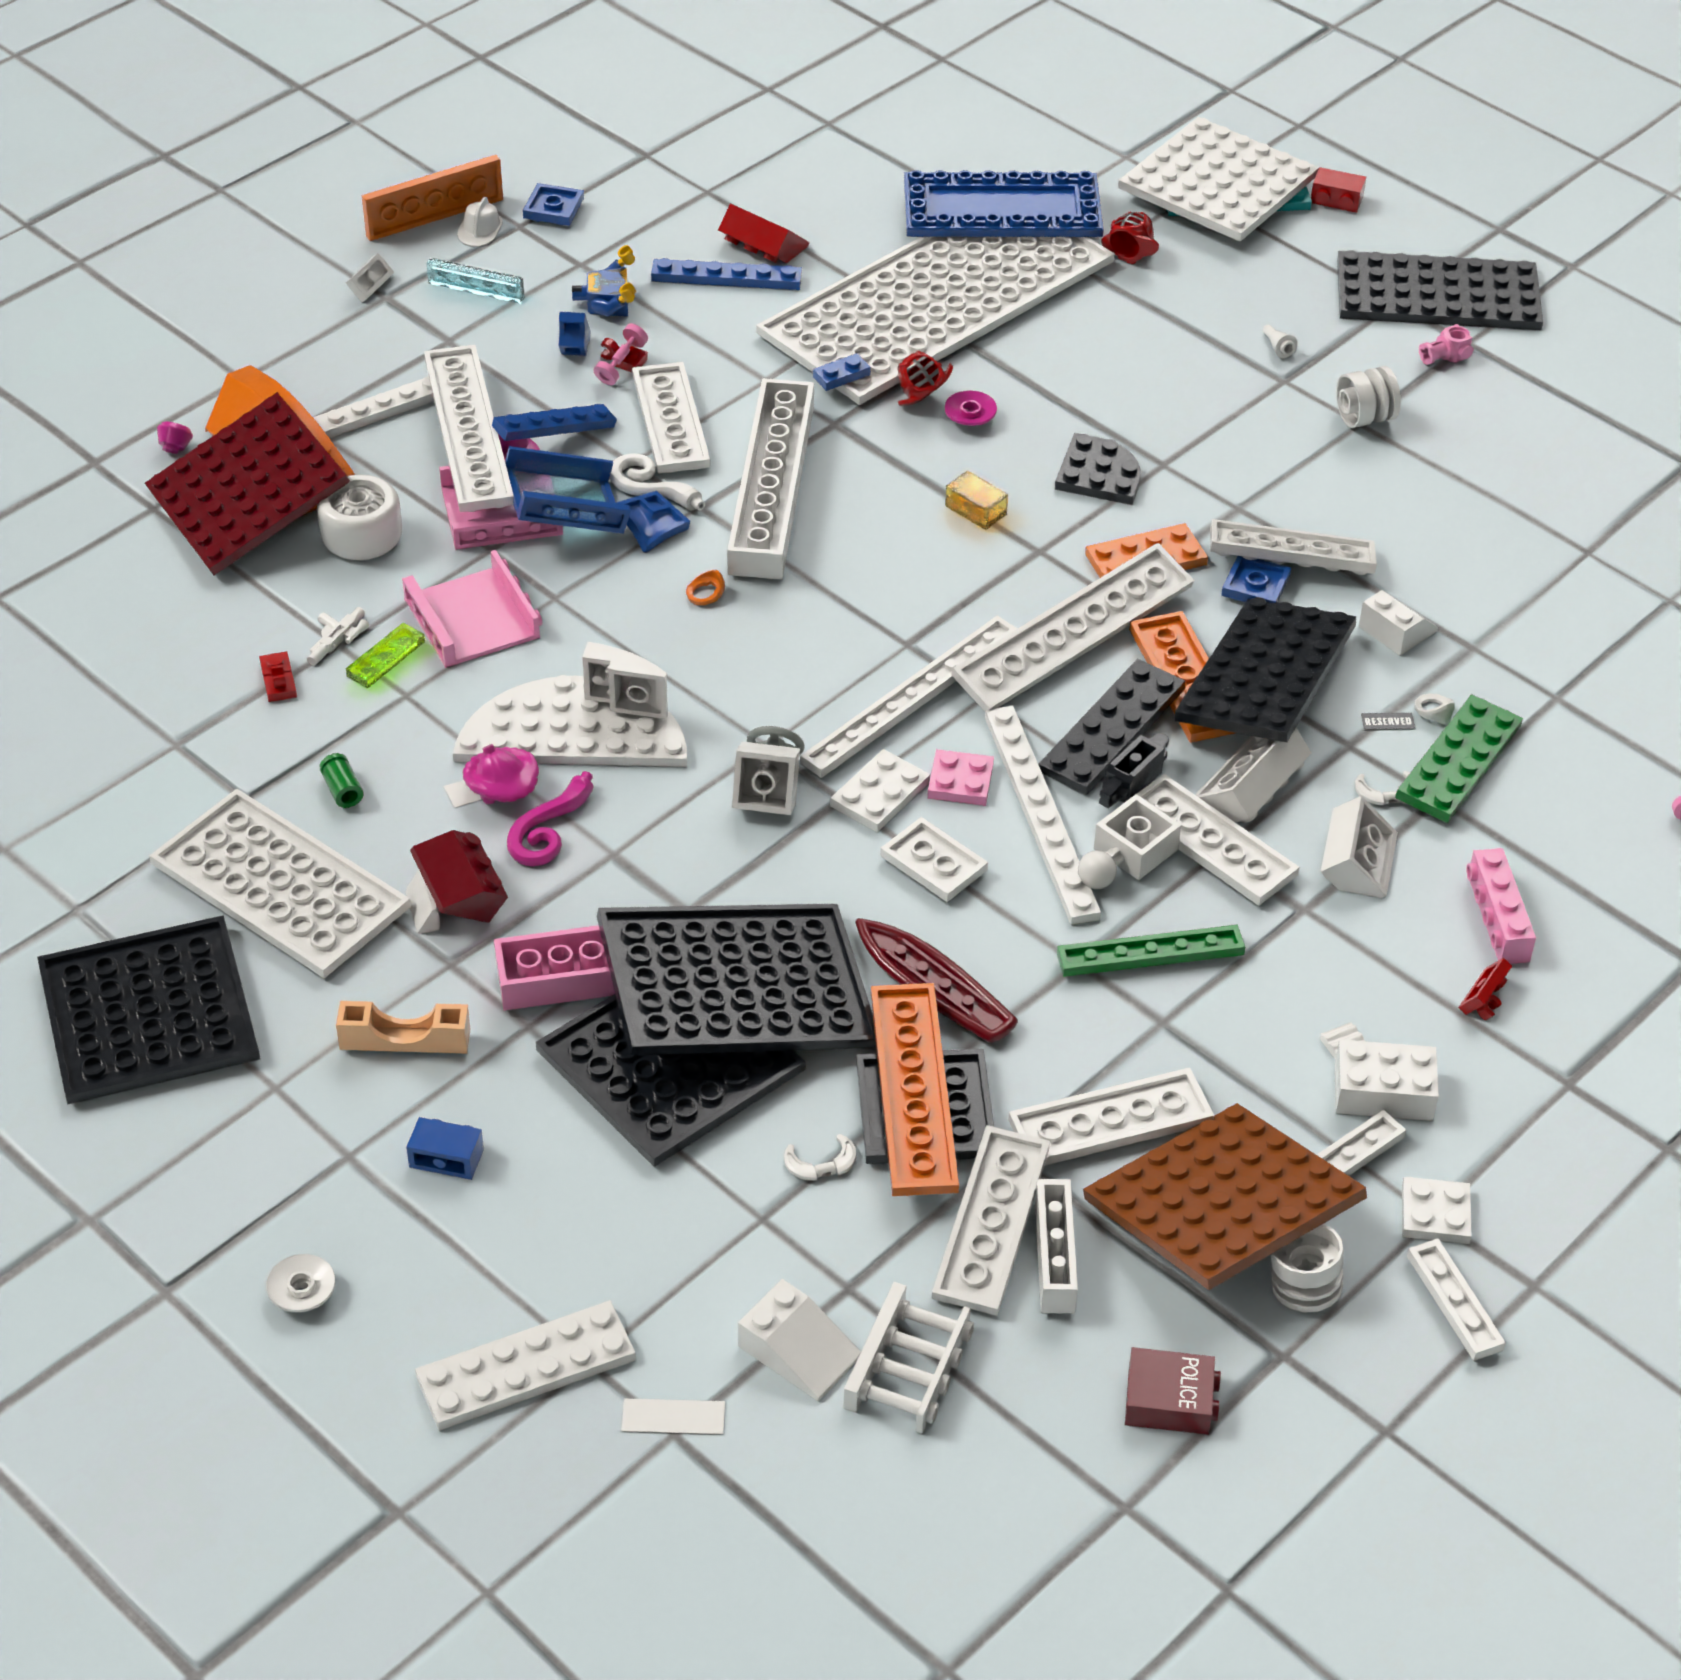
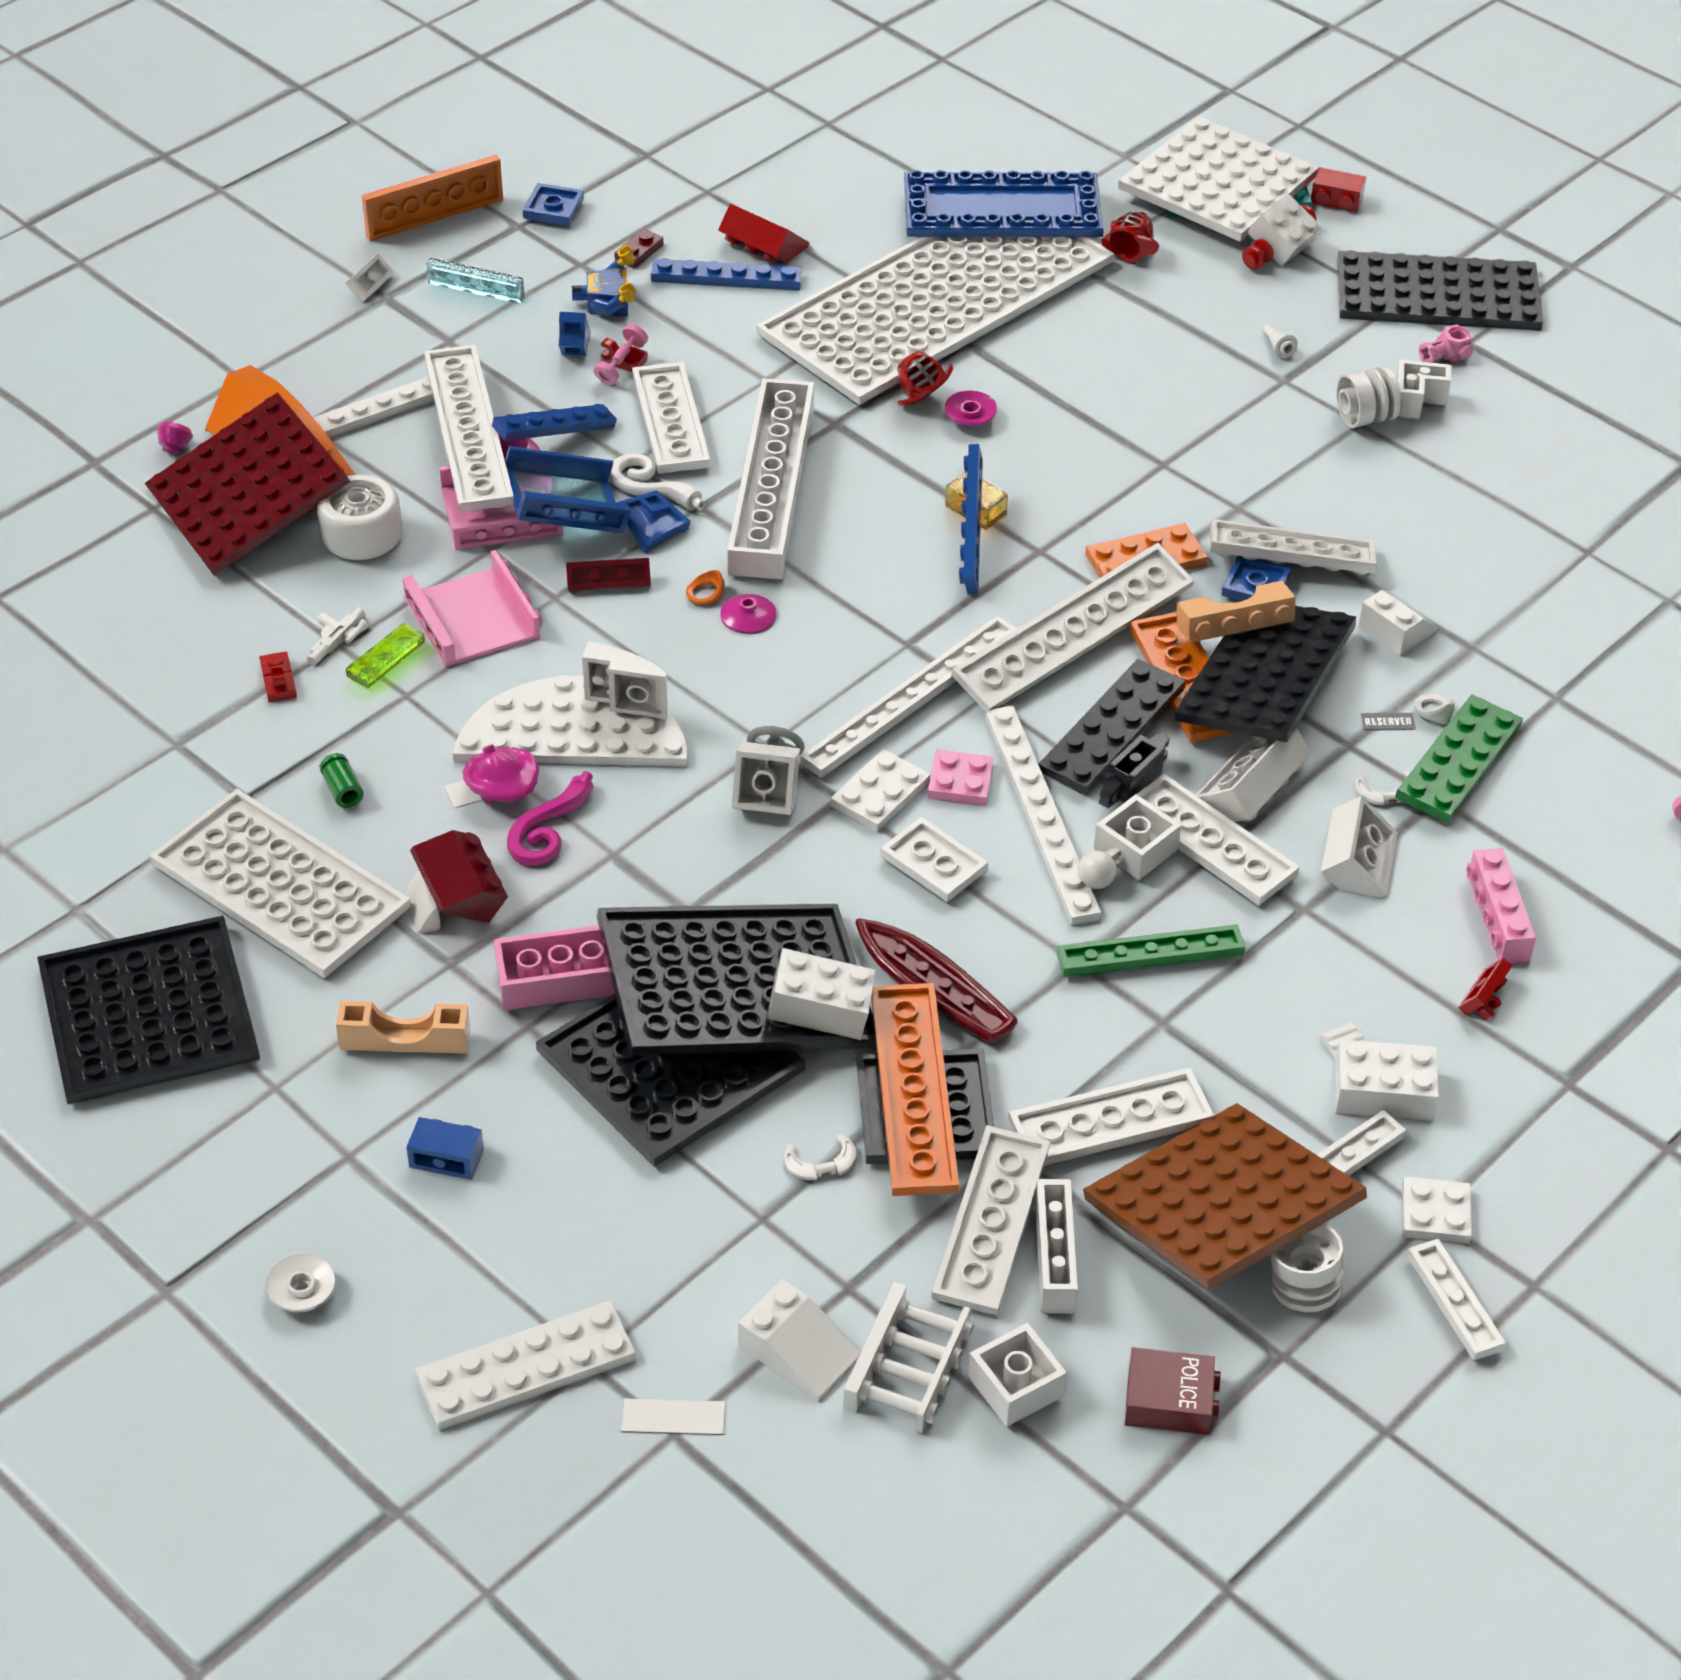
(479, 224): white piece -> none
(608, 574): none -> dark red plate
(643, 246): none -> plate
(748, 613): none -> dark pink dish
(821, 994): none -> white brick
(841, 371): blue plate -> none
(972, 527): none -> blue plate
(1017, 1374): none -> white brick
(1099, 470): plate -> none
(1206, 619): none -> light nougat arch
(1281, 233): none -> white brick
(1422, 384): none -> white brick

